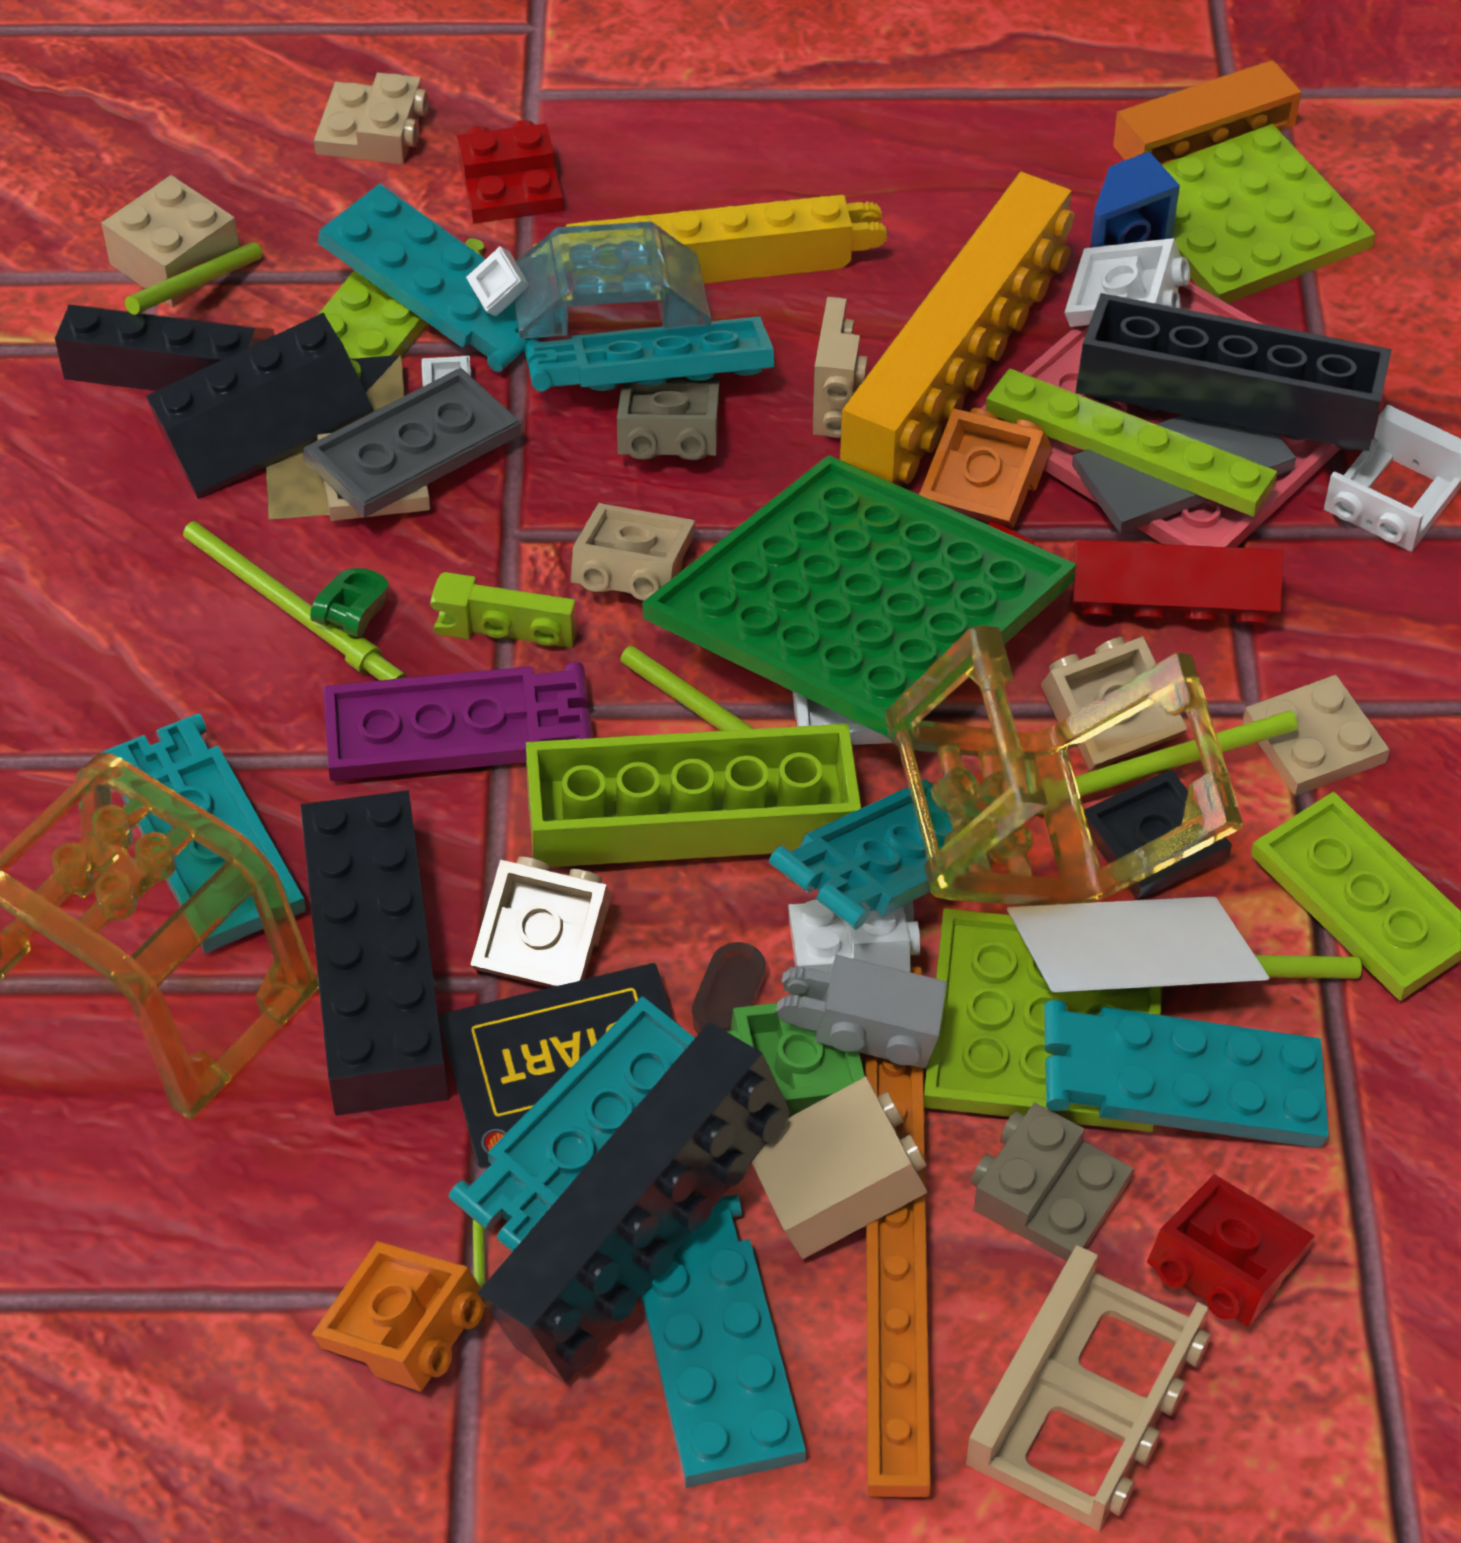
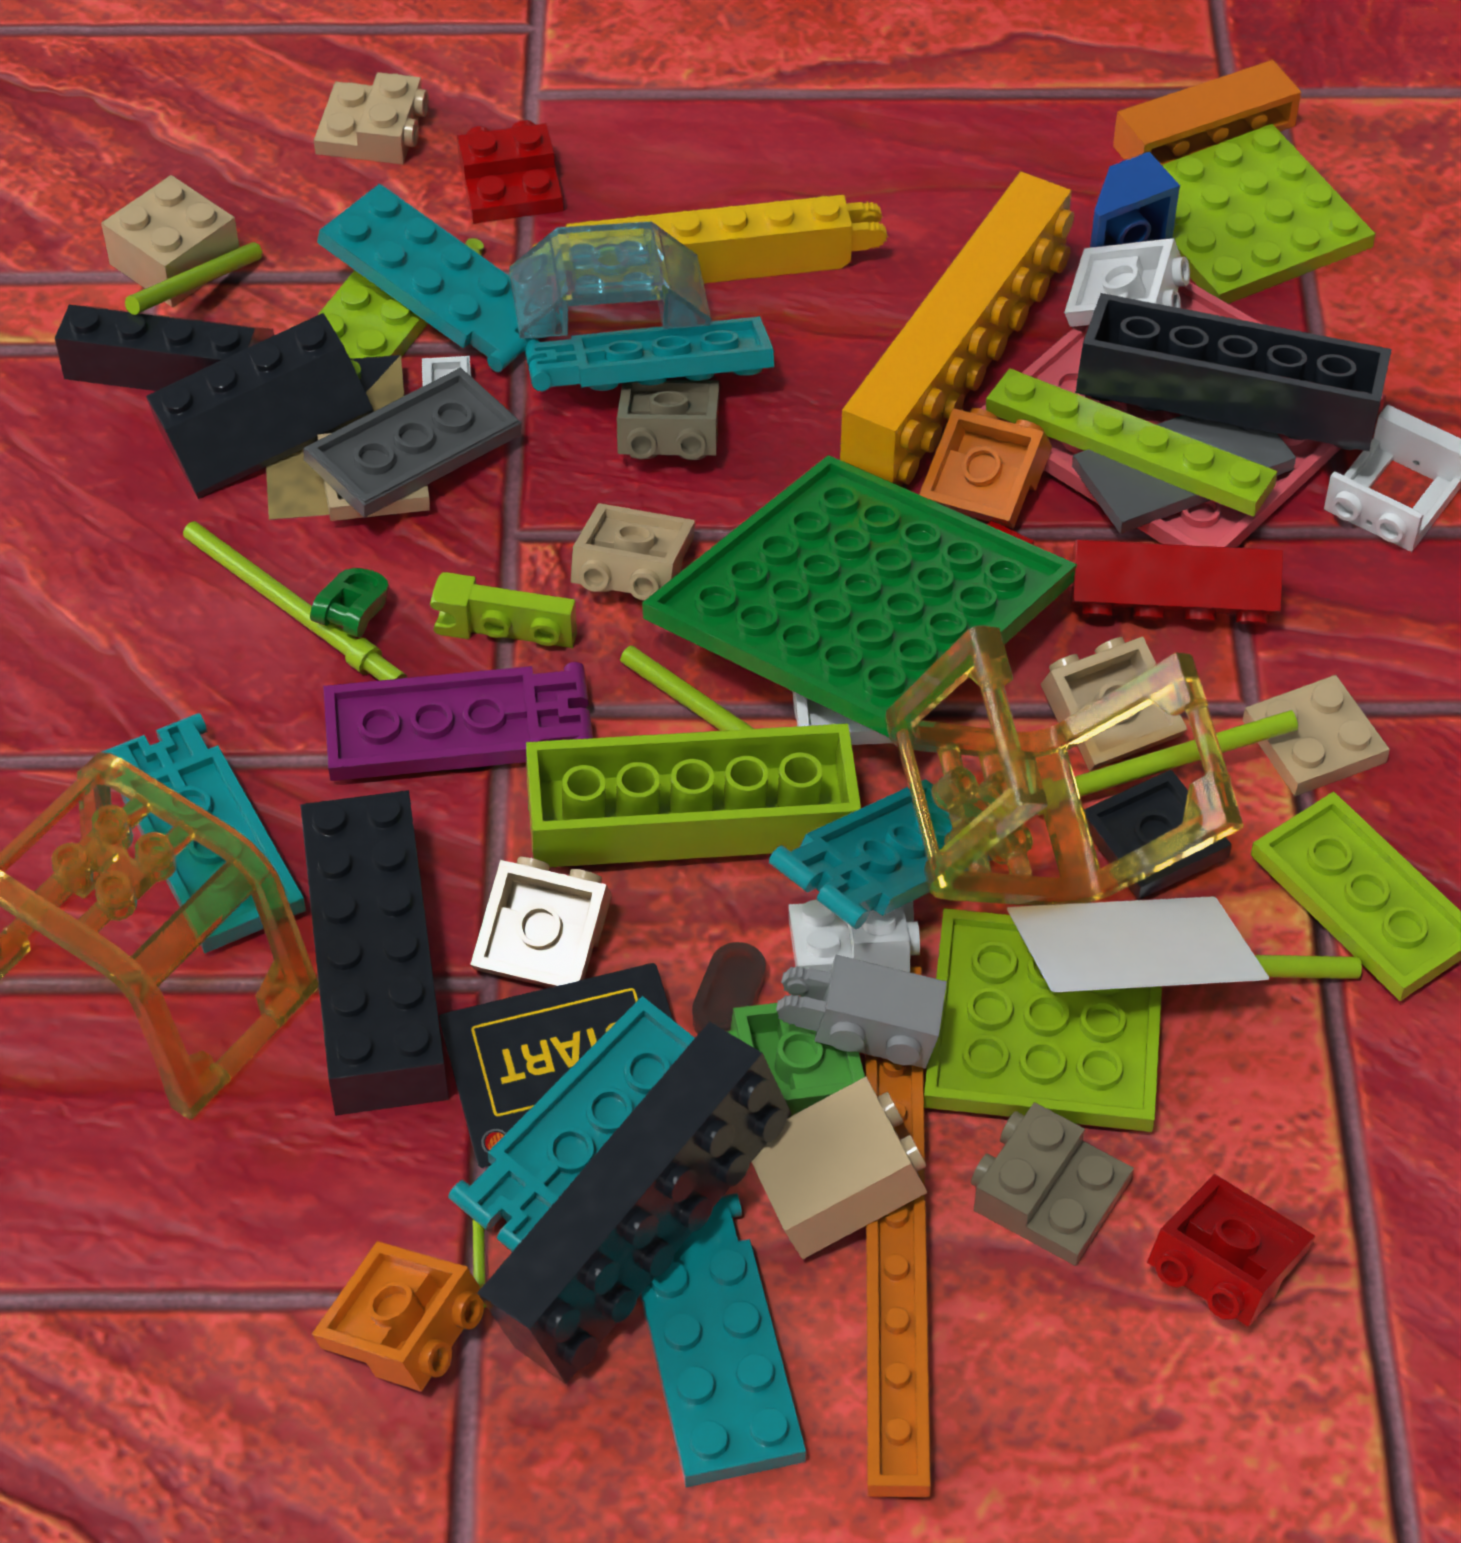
(497, 281): white tile -> none
(837, 368): tan plate -> none
(1049, 1379): tan window -> none
(1187, 1074): teal hinge -> none

